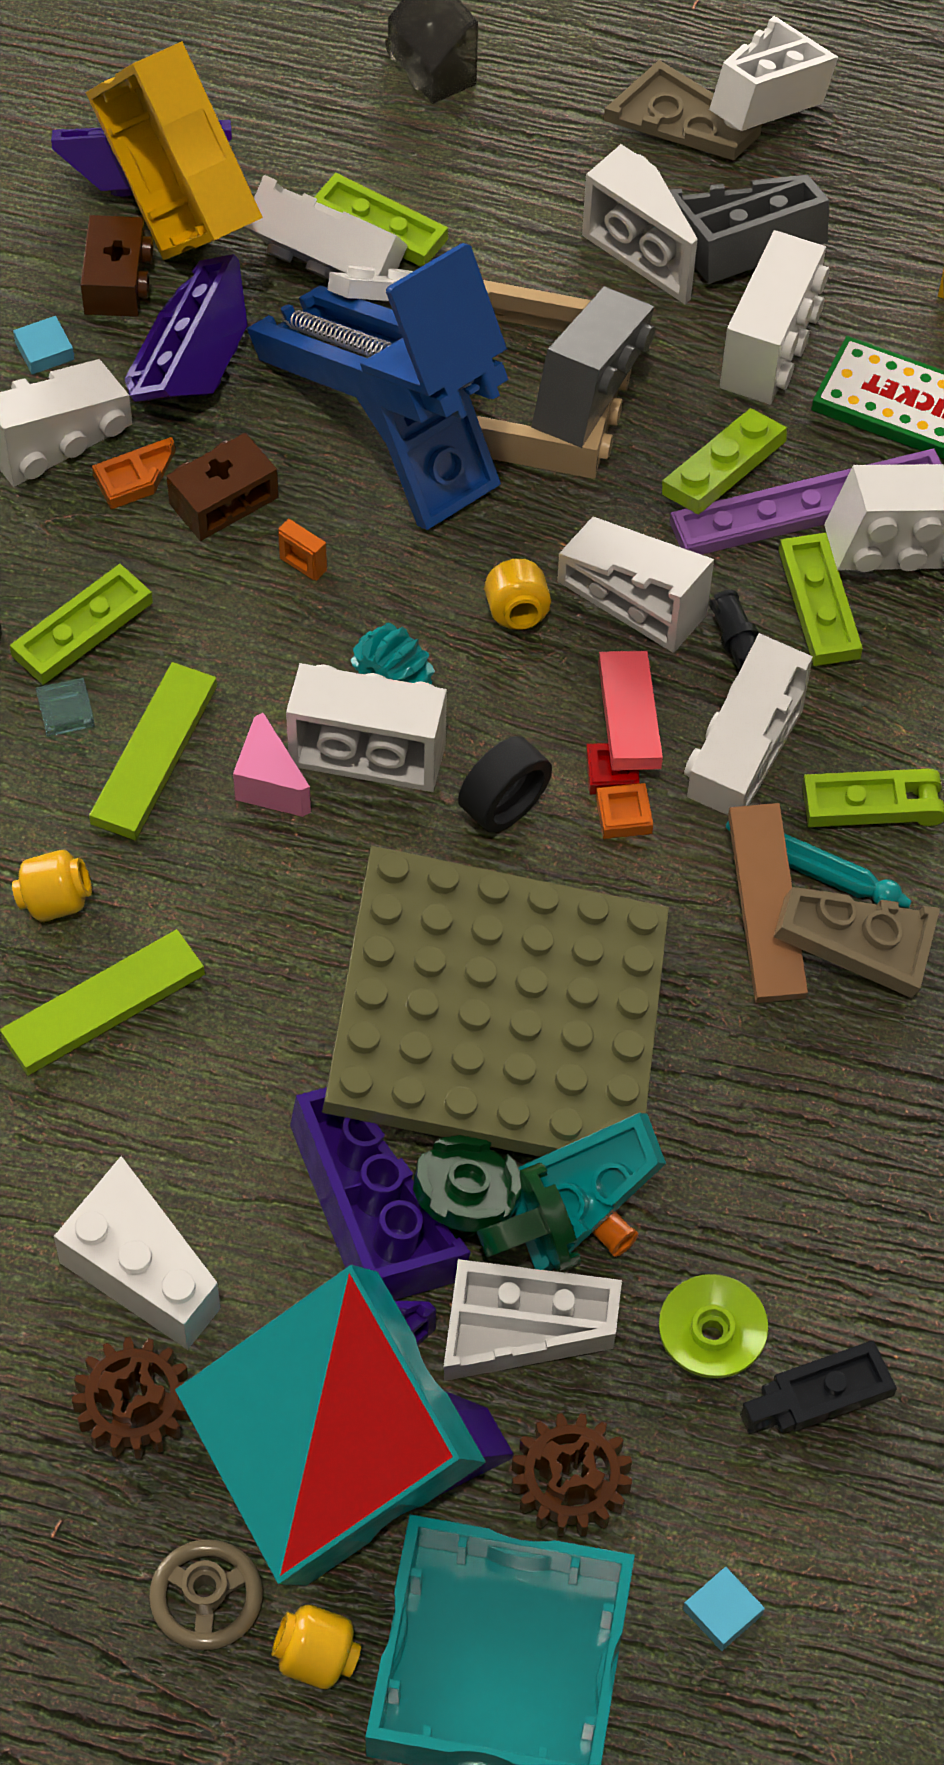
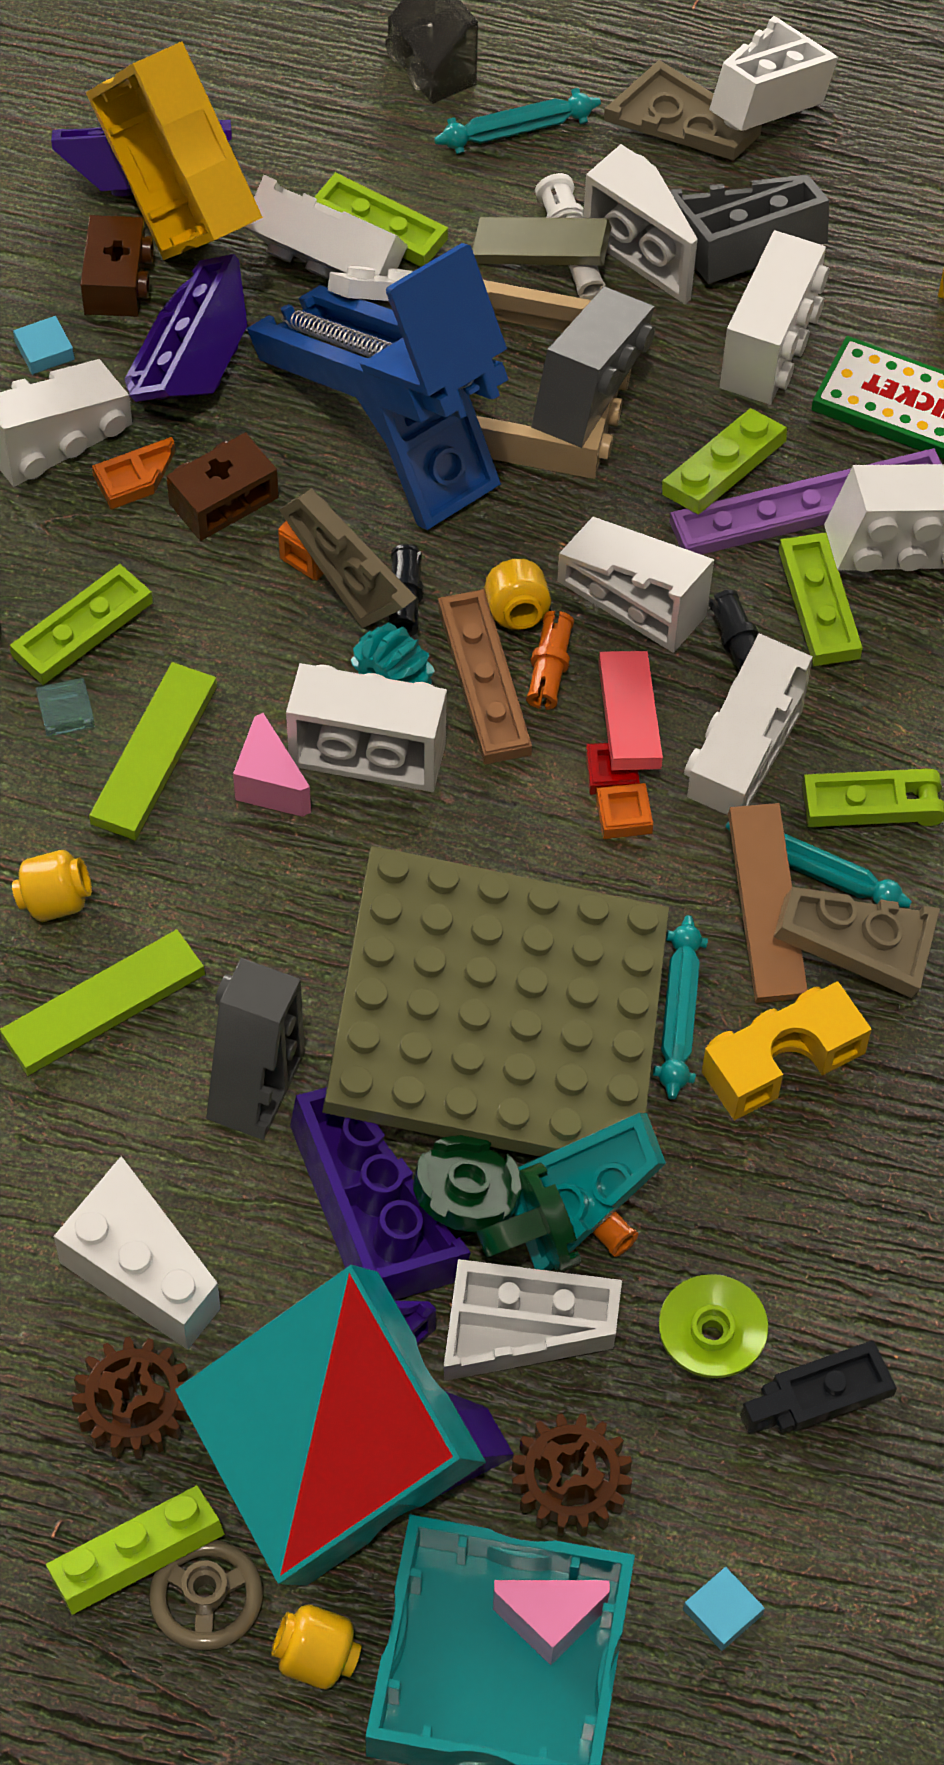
(134, 1549): none -> lime plate
(255, 1047): none -> dark grey wedge
(347, 562): none -> dark tan wing
(407, 569): none -> black pin
(484, 677): none -> medium nougat tile
(505, 784): black tyre -> none
(517, 121): none -> teal wheel
(541, 241): none -> olive tile
(550, 660): none -> orange pin
(550, 1612): none -> bright pink slope
(564, 205): none -> white pin
(680, 1007): none -> teal wheel
(818, 1025): none -> yellow arch

